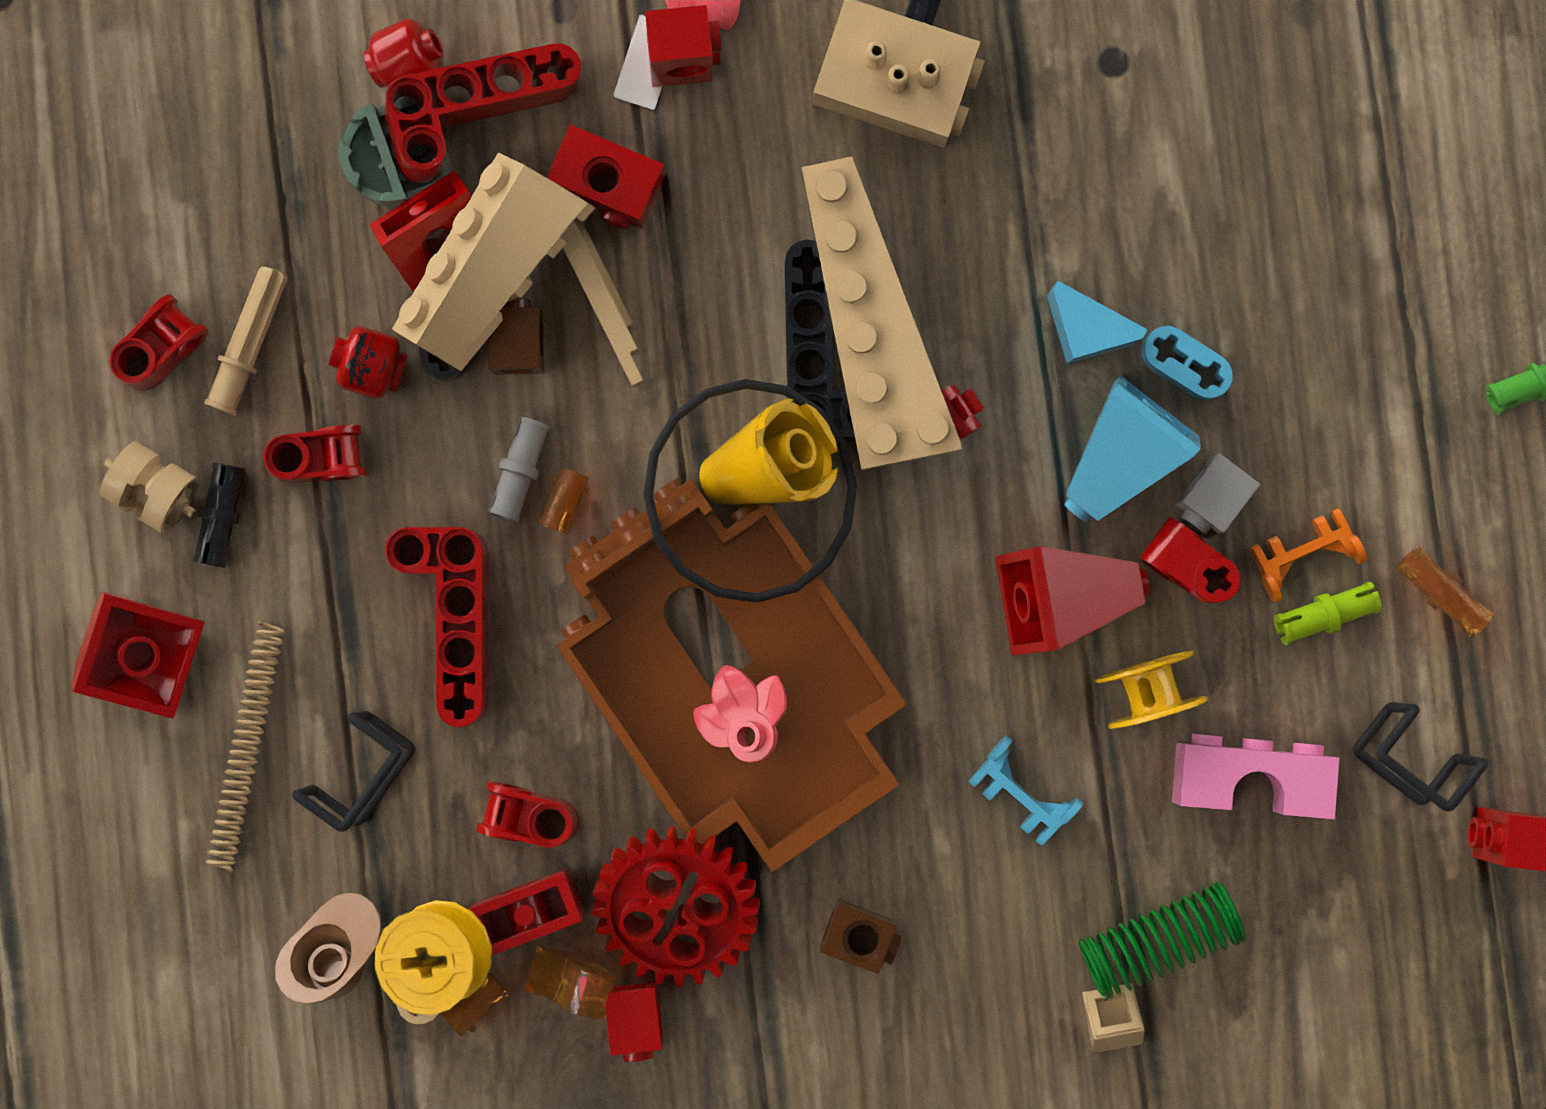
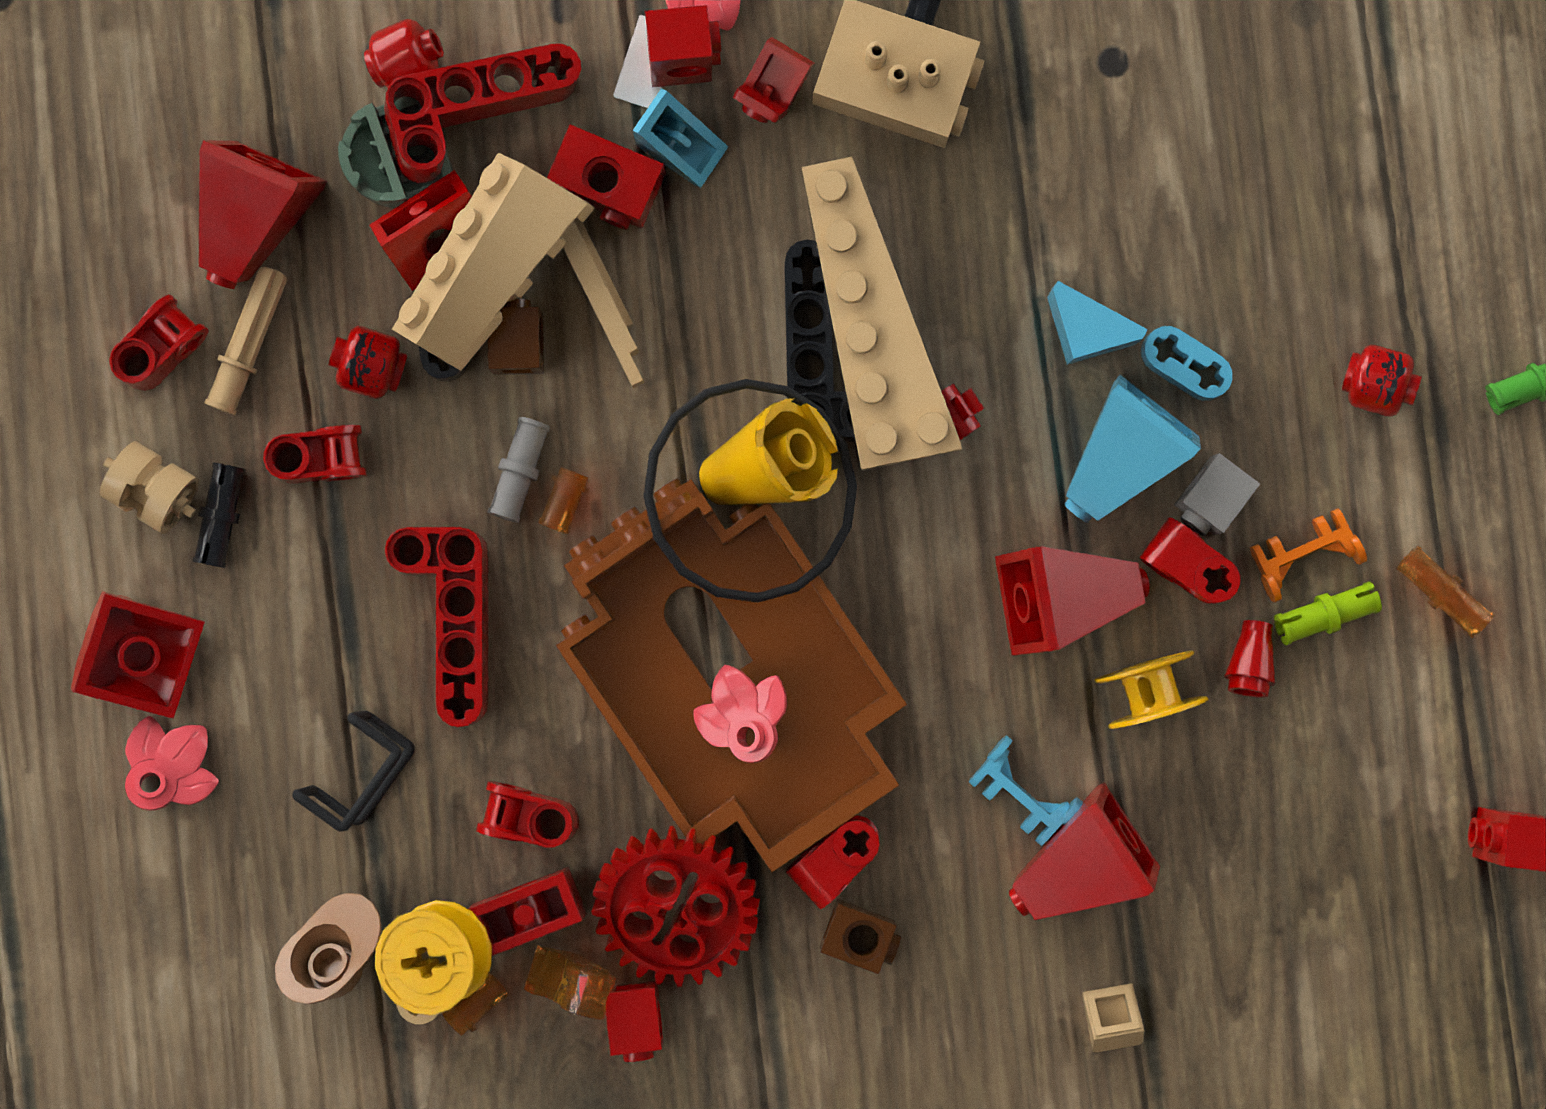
(173, 759): none -> coral plate
(246, 208): none -> red slope
(248, 755): tan piece -> none
(678, 139): none -> medium azure slope
(773, 82): none -> red bracket
(829, 866): none -> red piece
(1087, 863): none -> red slope
(1094, 952): green piece -> none
(1252, 662): none -> red cone
(1301, 779): bright pink arch -> none
(1381, 380): none -> red head
(1429, 793): black piece -> none

